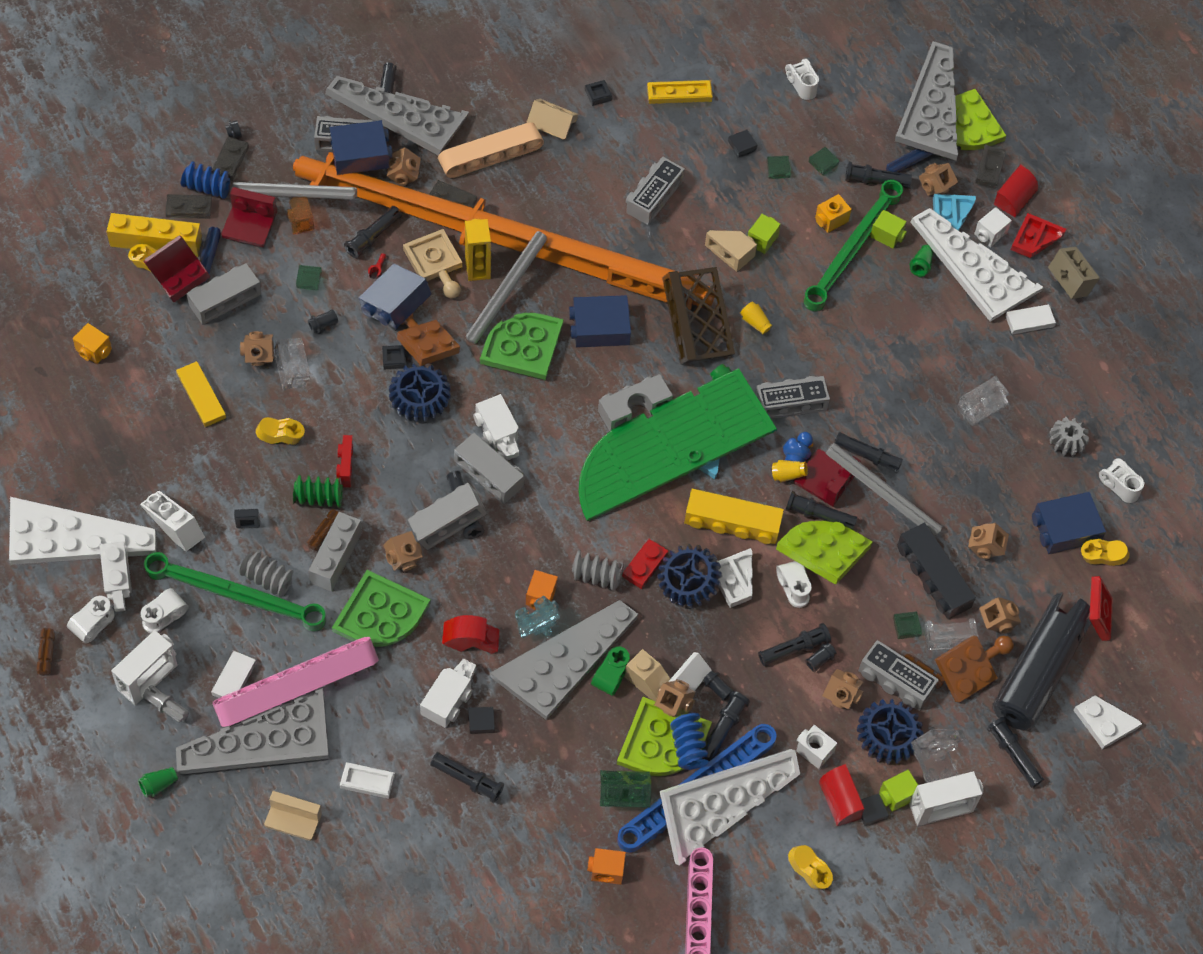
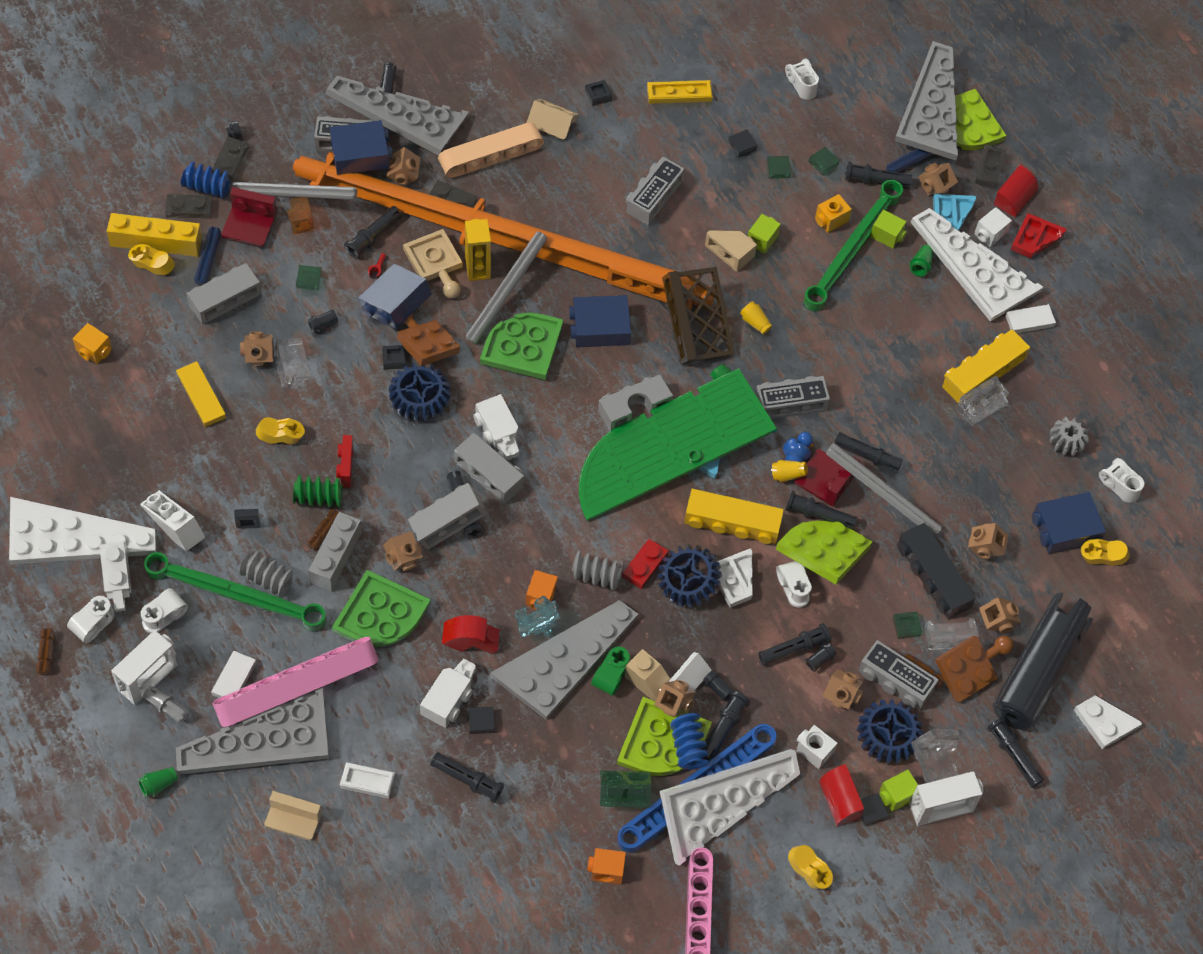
(177, 268): dark red bracket -> none
(990, 361): none -> yellow brick
(1073, 272): dark tan brick -> none
(1101, 608): red tile -> none

